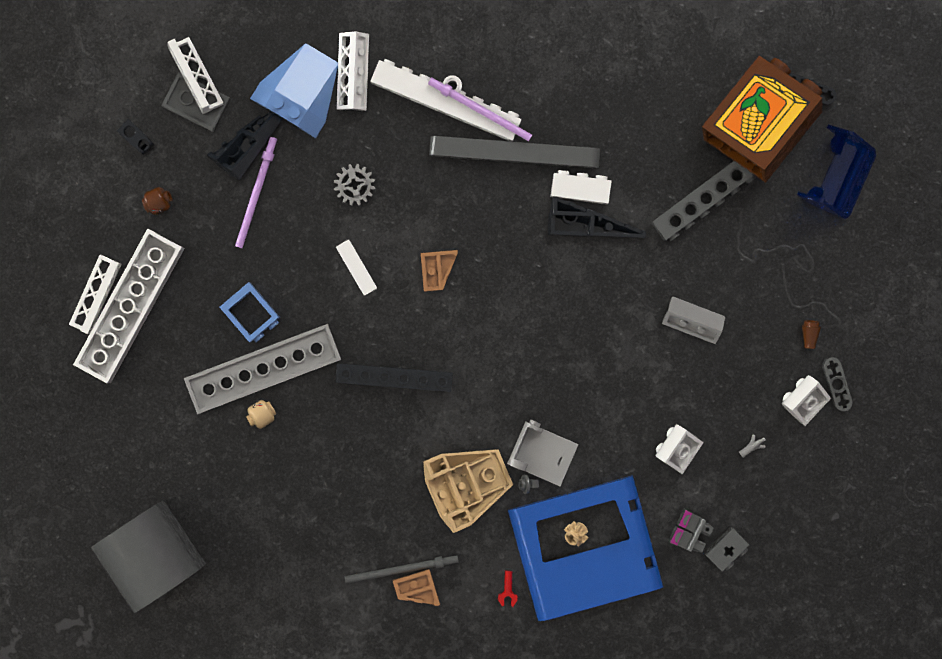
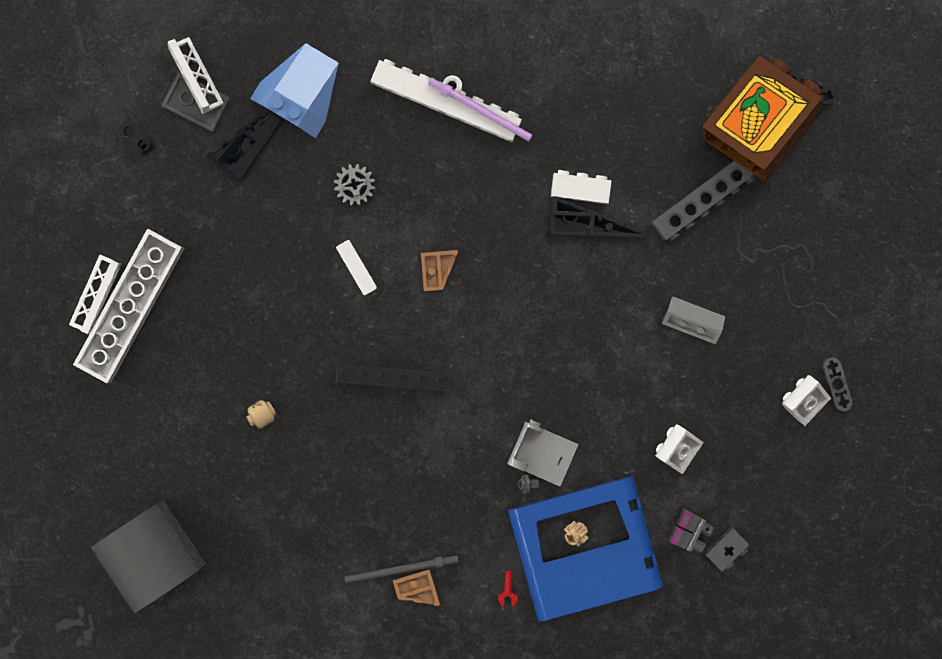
(157, 200): reddish brown head -> none
(240, 295): medium blue window -> none
(251, 361): light grey plate -> none
(267, 156): lavender bar -> none
(356, 71): white fence -> none
(465, 485): tan wedge -> none
(514, 152): dark grey beam -> none
(753, 445): light grey bar -> none
(810, 333): reddish brown cone -> none
(845, 175): clear blue windscreen -> none

